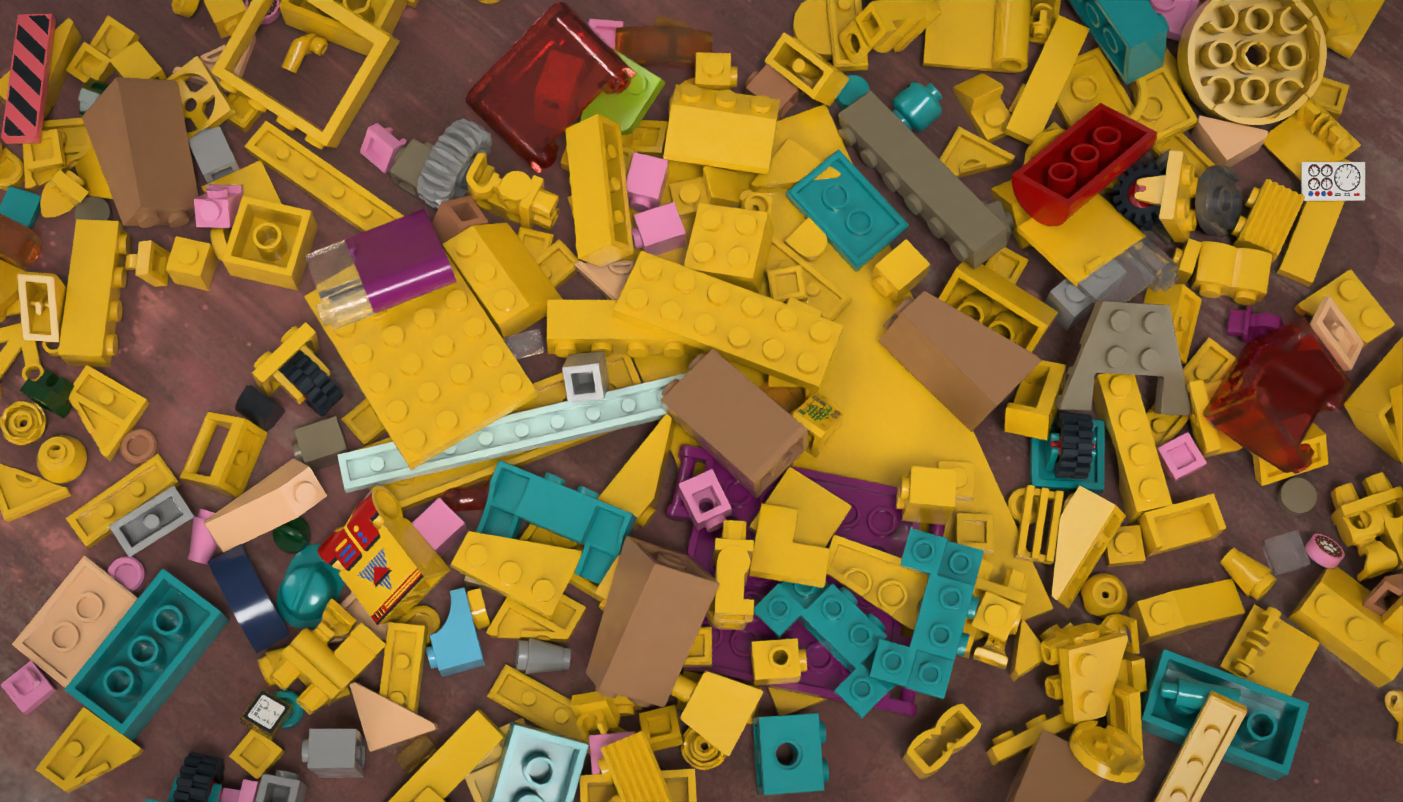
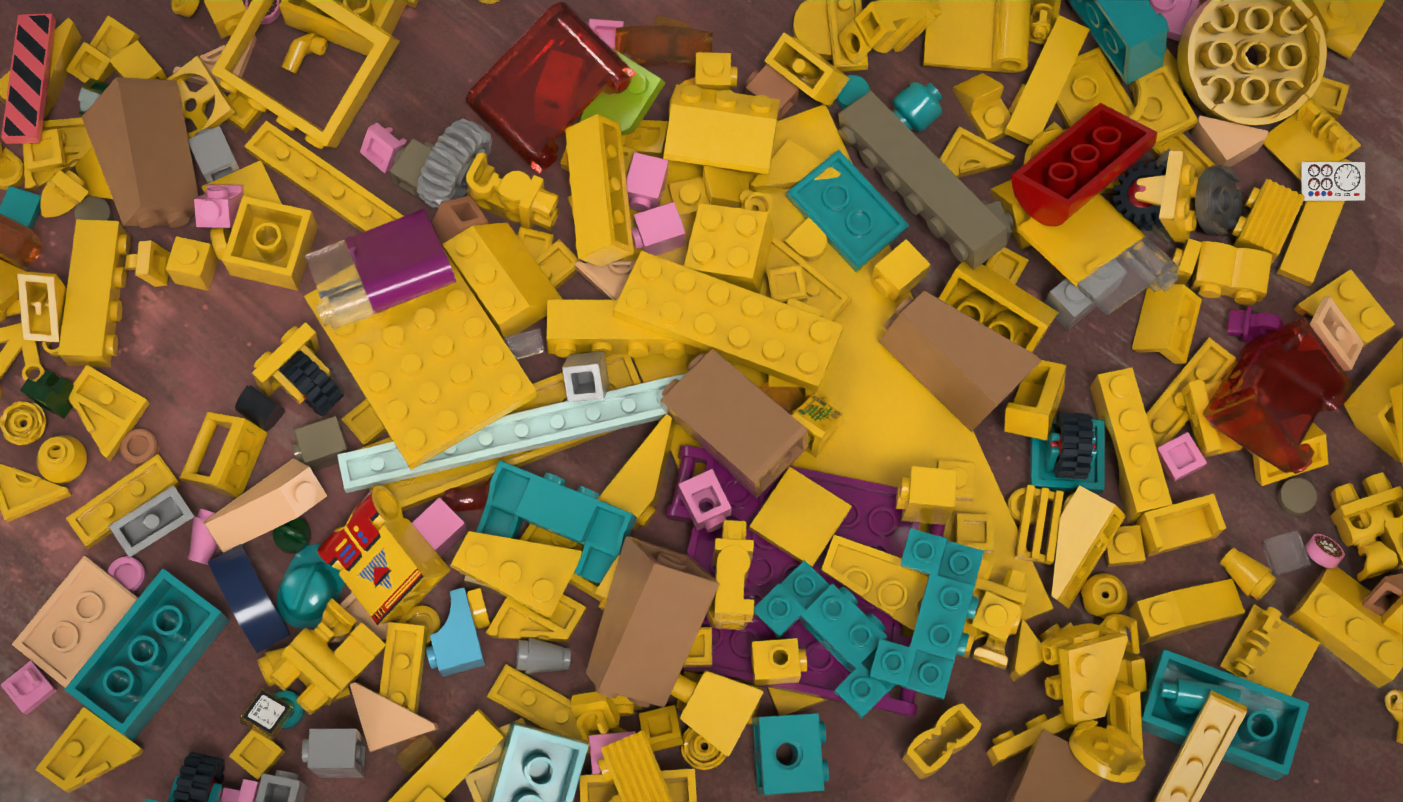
(781, 559): yellow tile -> none
(1132, 342): dark tan wing -> none

